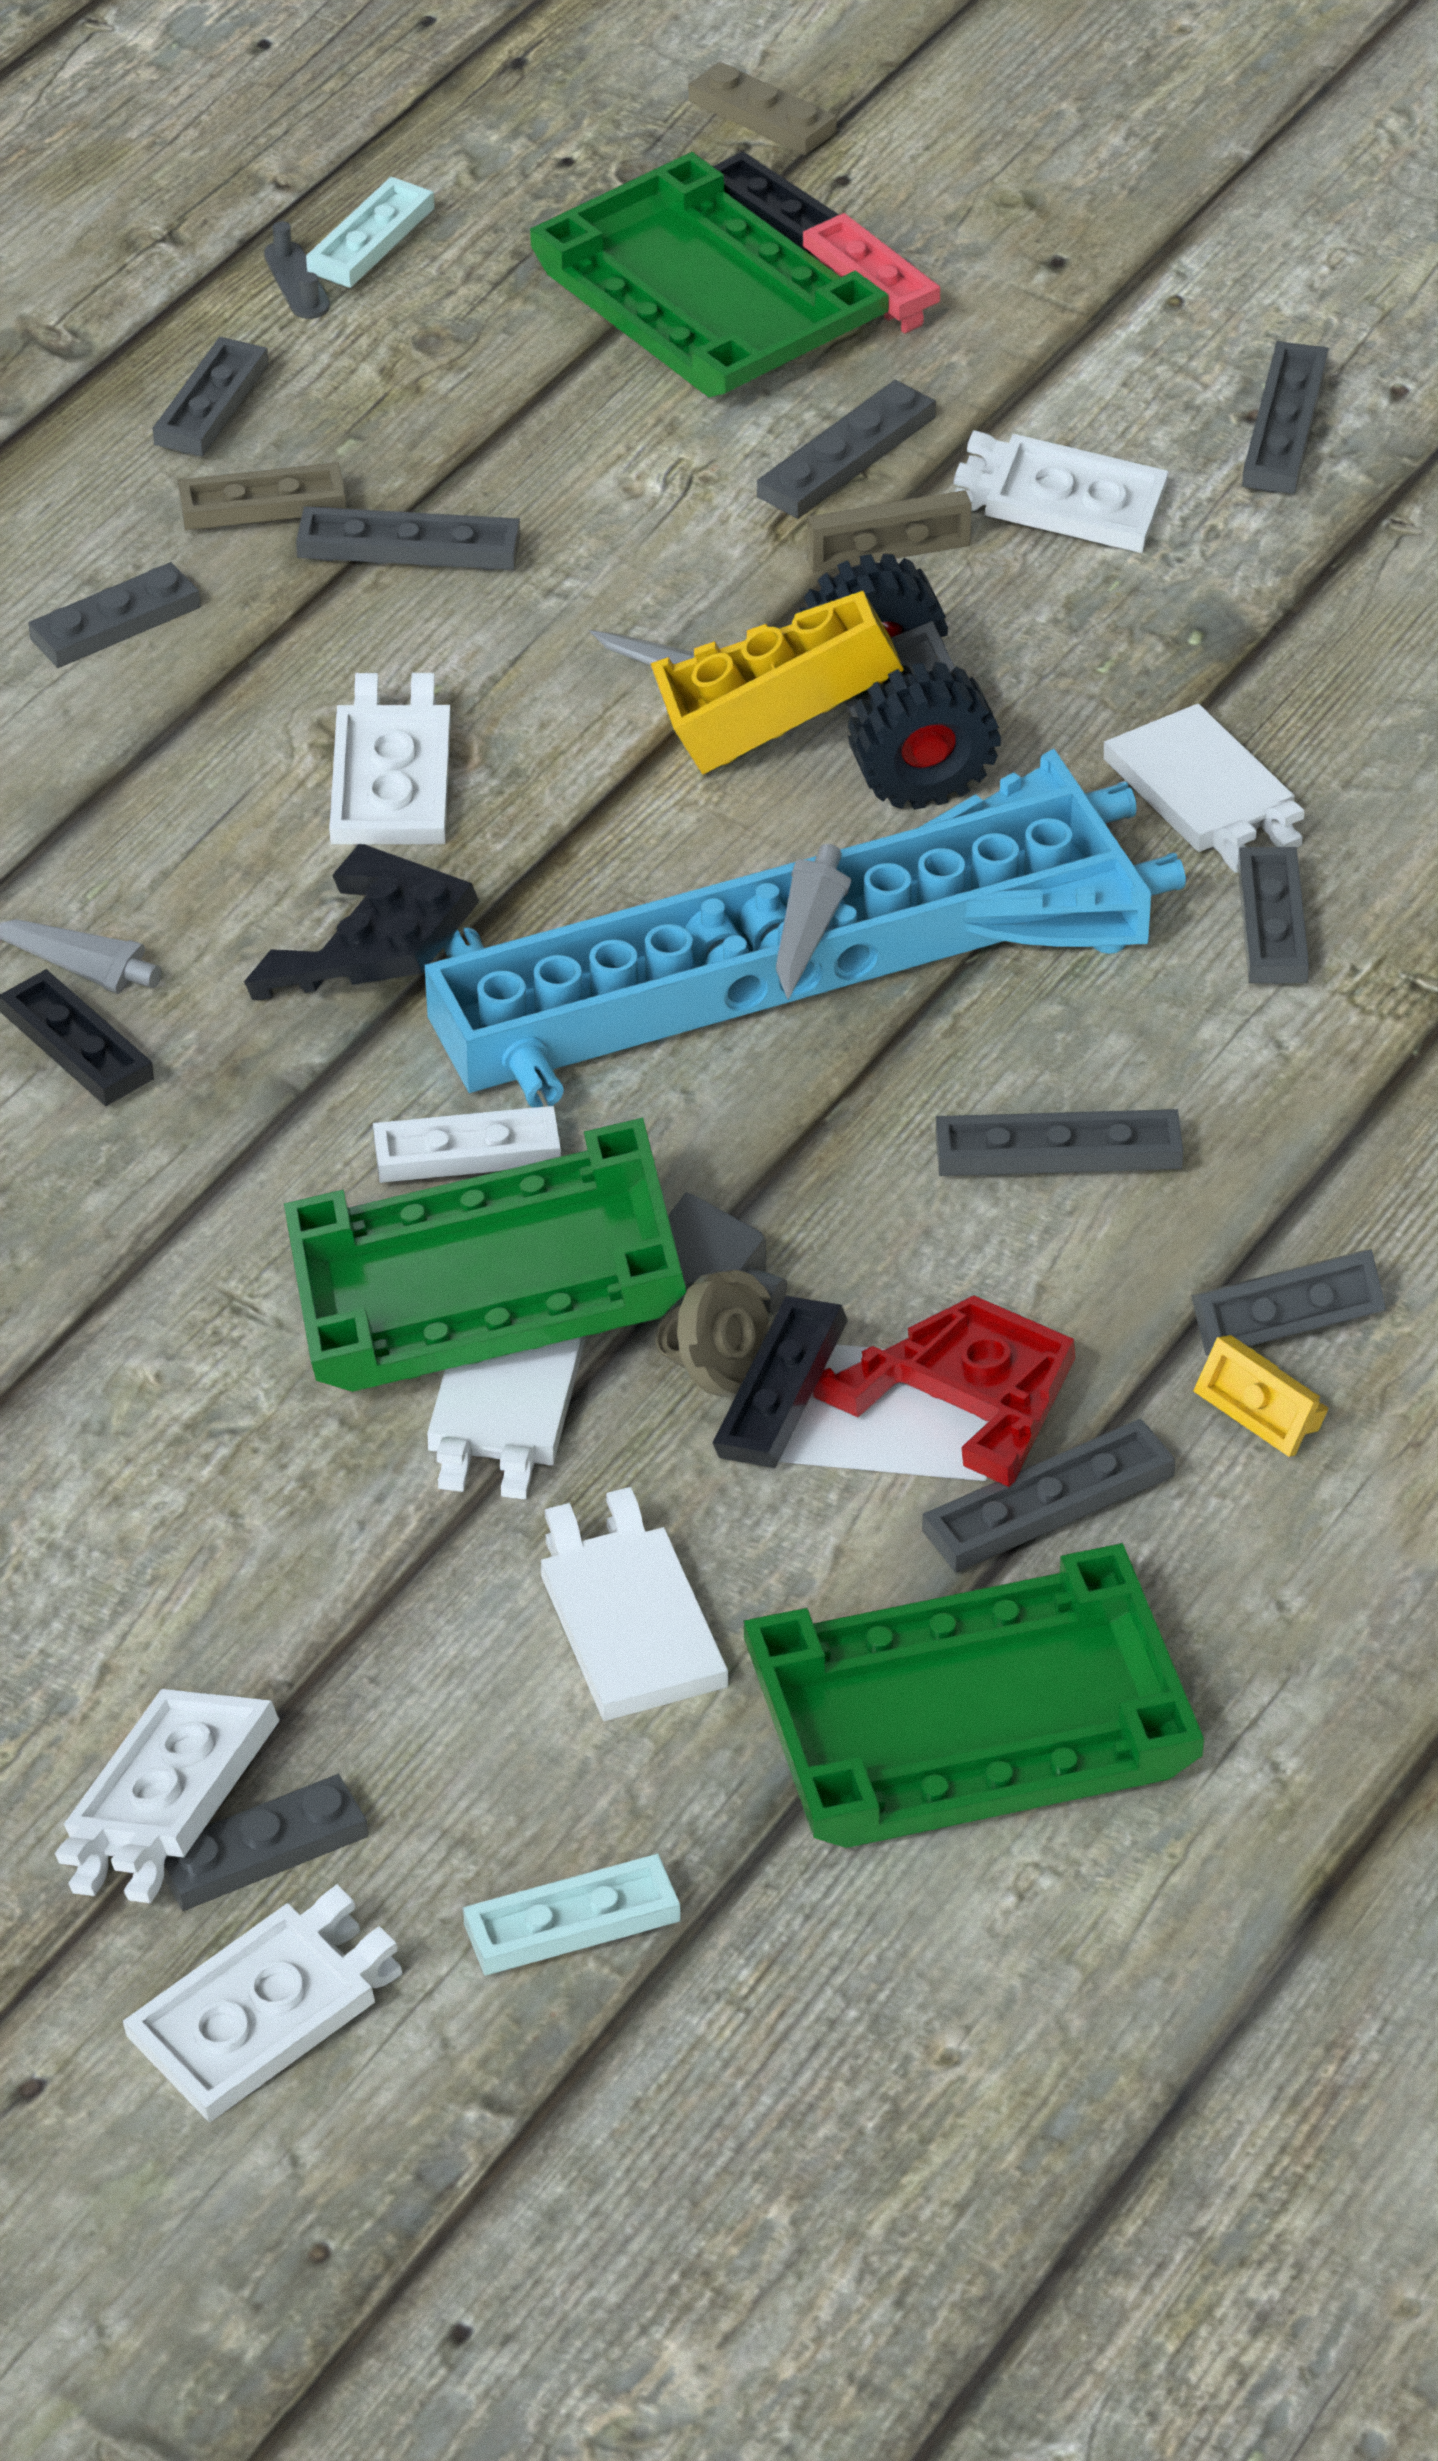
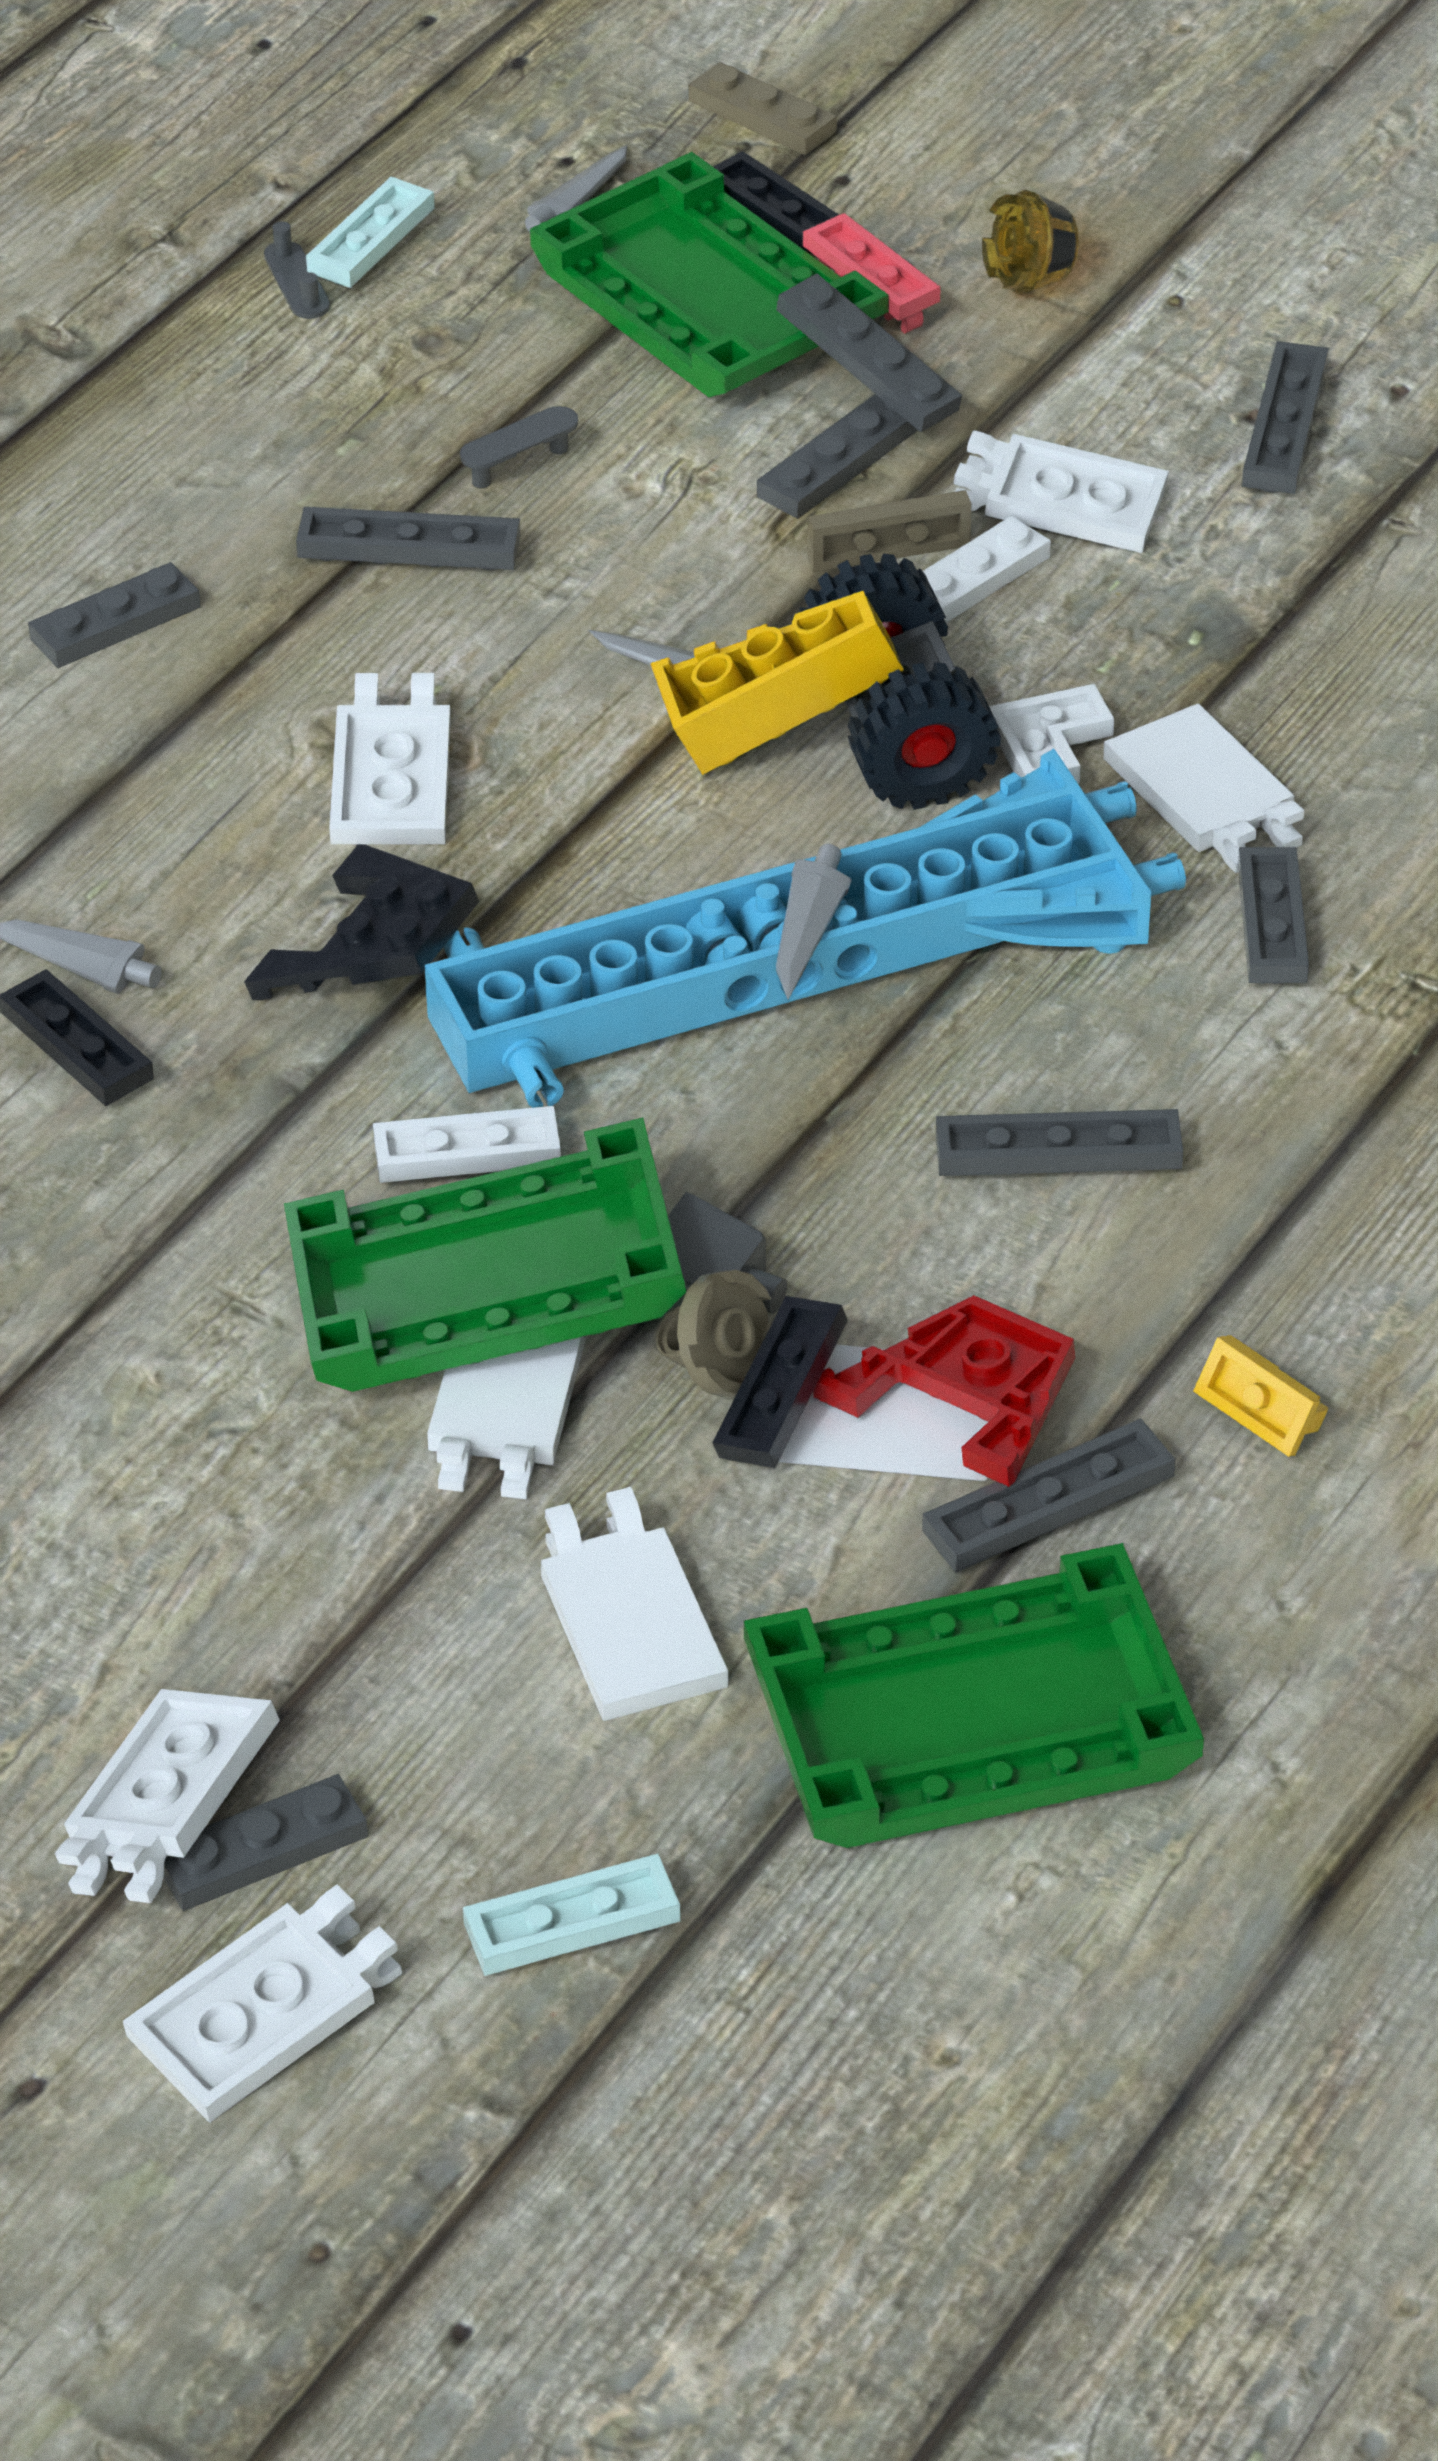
(210, 396): dark grey plate -> none
(259, 495): dark tan plate -> none
(503, 444): none -> dark grey piece
(576, 190): none -> light grey bar
(869, 352): none -> dark grey plate
(986, 565): none -> white plate
(1030, 242): none -> clear yellow cone
(1051, 721): none -> white plate
(1291, 1300): dark grey plate -> none

